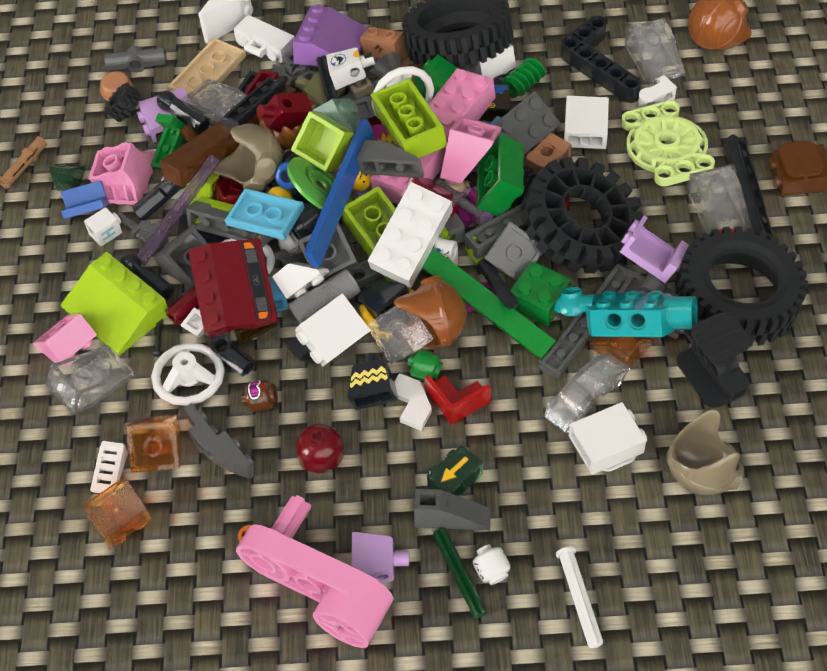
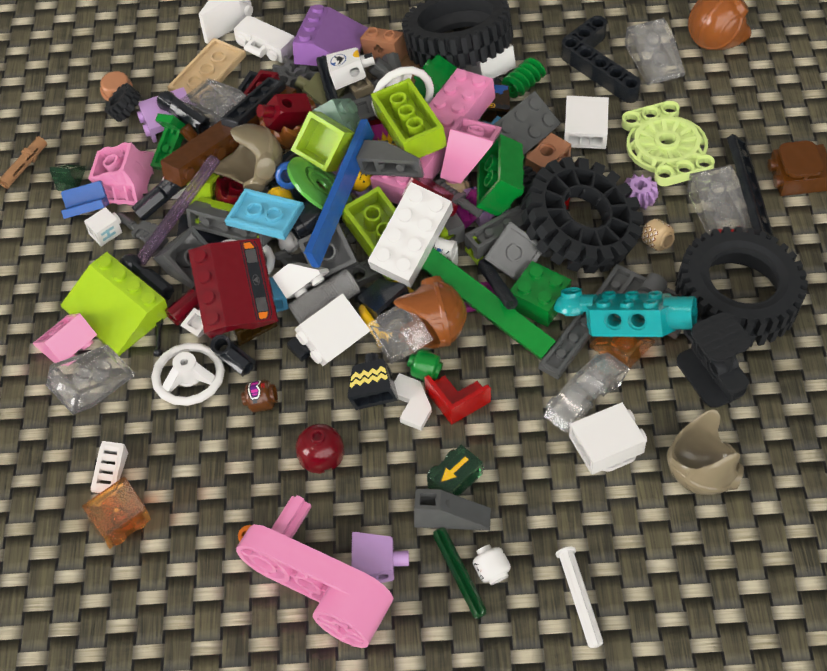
(135, 59): dark grey piece -> none
(154, 443): clear orange slope -> none
(217, 447): dark grey slope -> none
(643, 189): none -> lavender gear
(652, 252): lavender panel -> none
(658, 235): none -> tan head
(661, 92): white leg -> none

